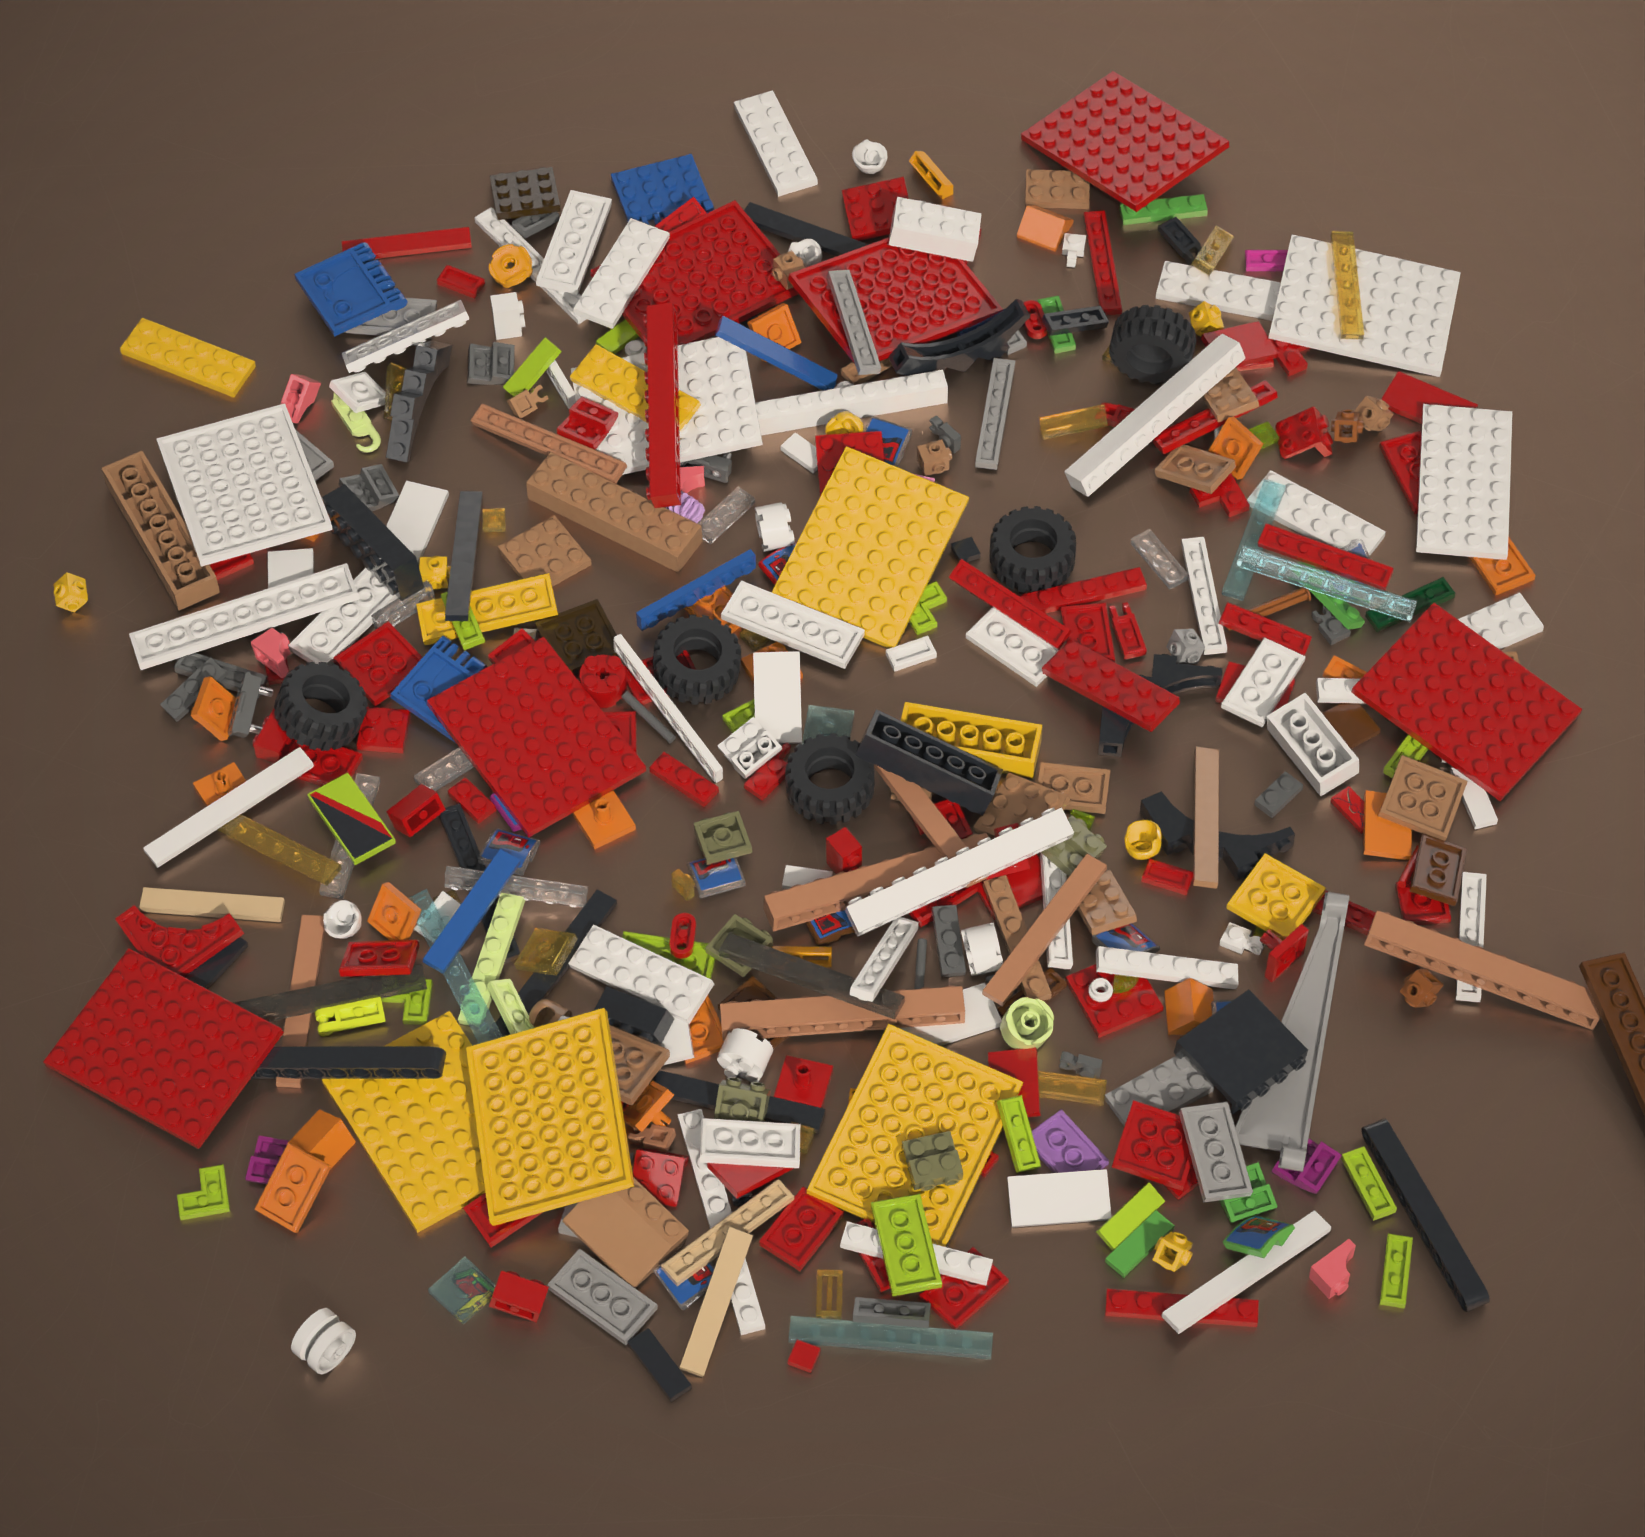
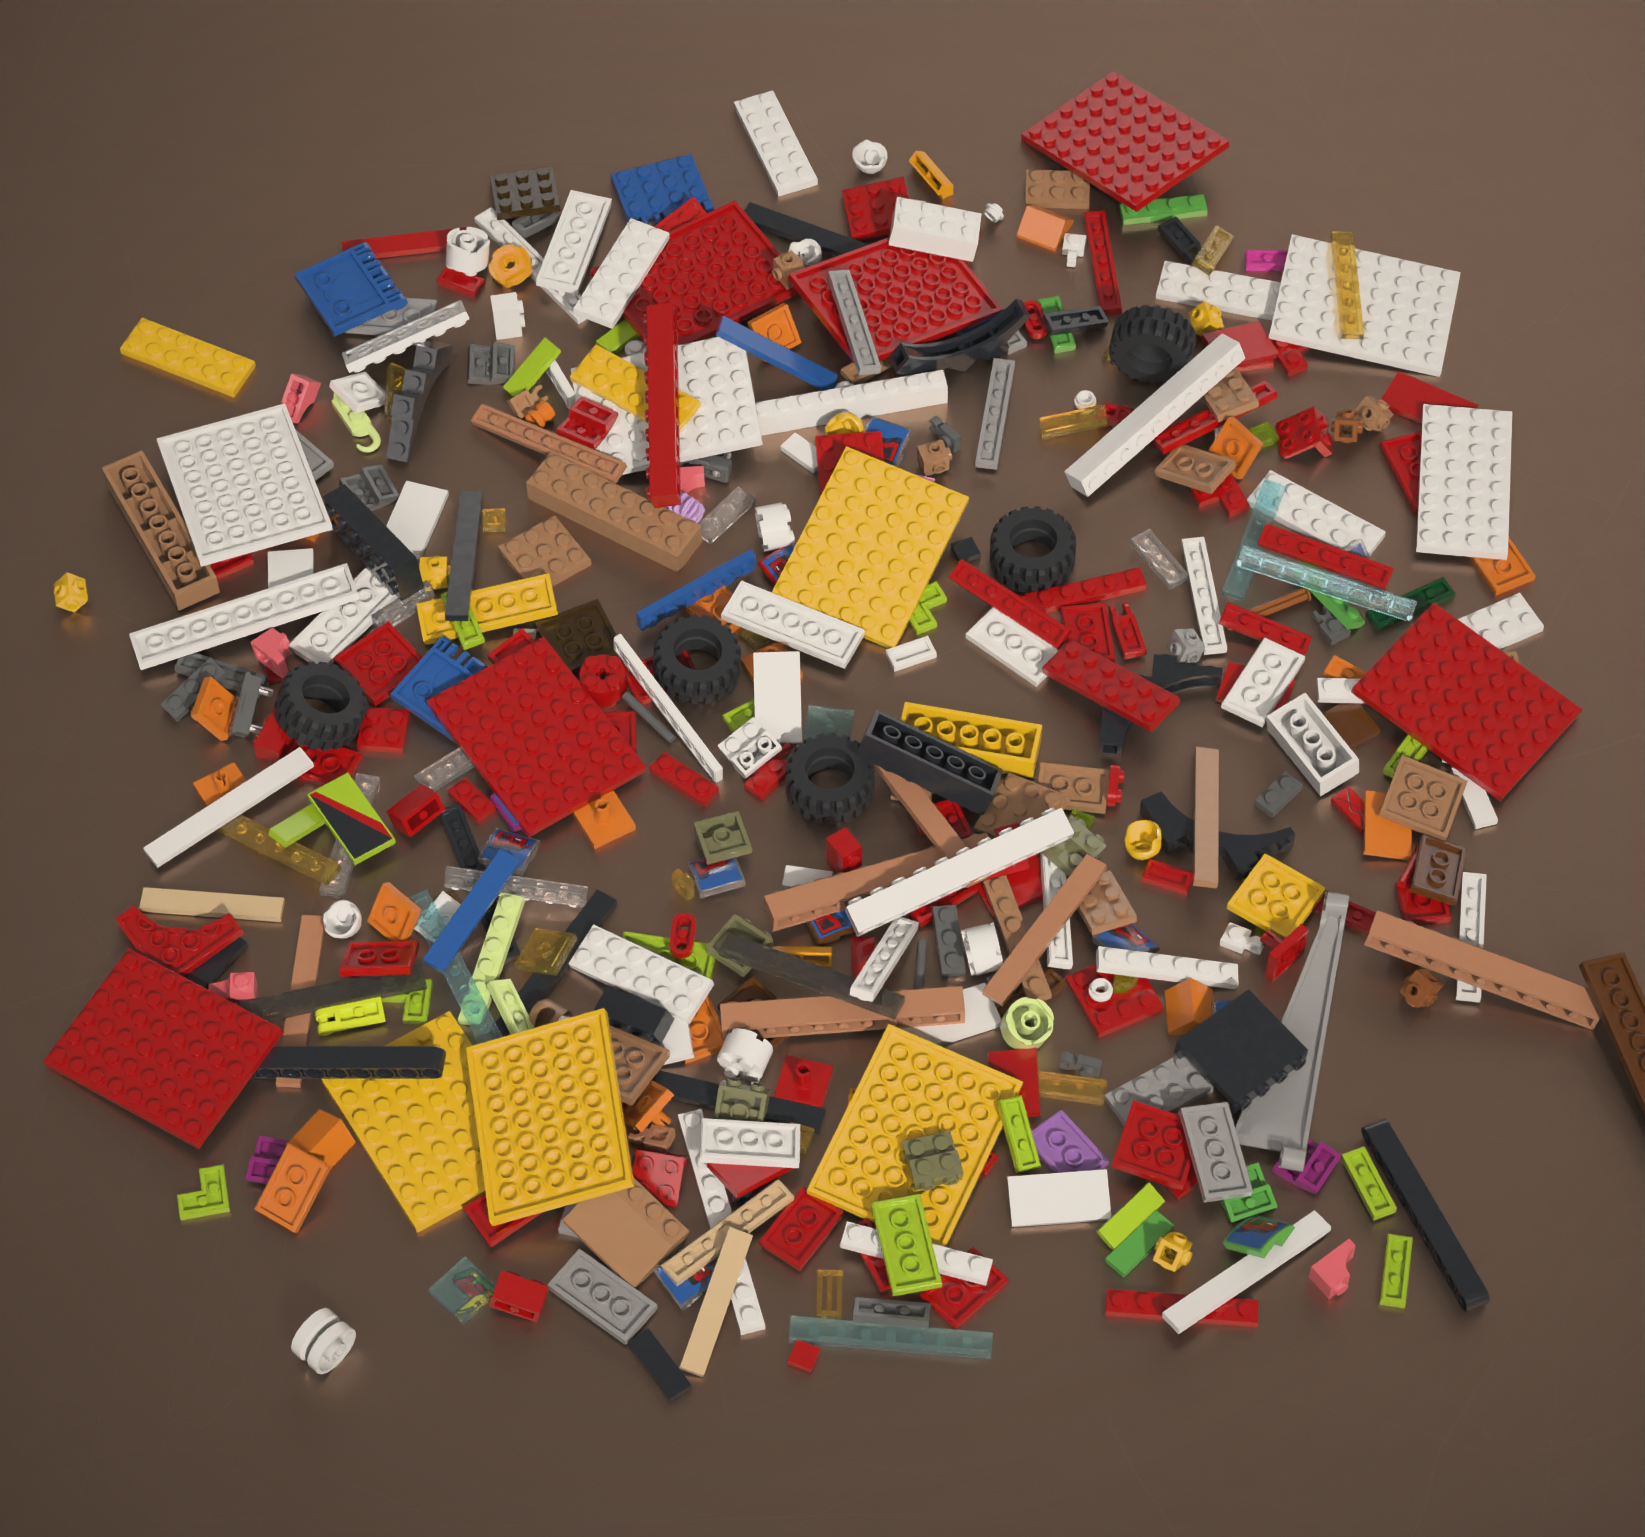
(237, 987): none -> coral arch
(296, 826): none -> lime tile
(467, 250): none -> white brick
(541, 414): none -> orange wheel
(860, 953): none -> red tile
(993, 212): none -> white plate
(1085, 399): none -> white plate
(1114, 793): none -> red plate

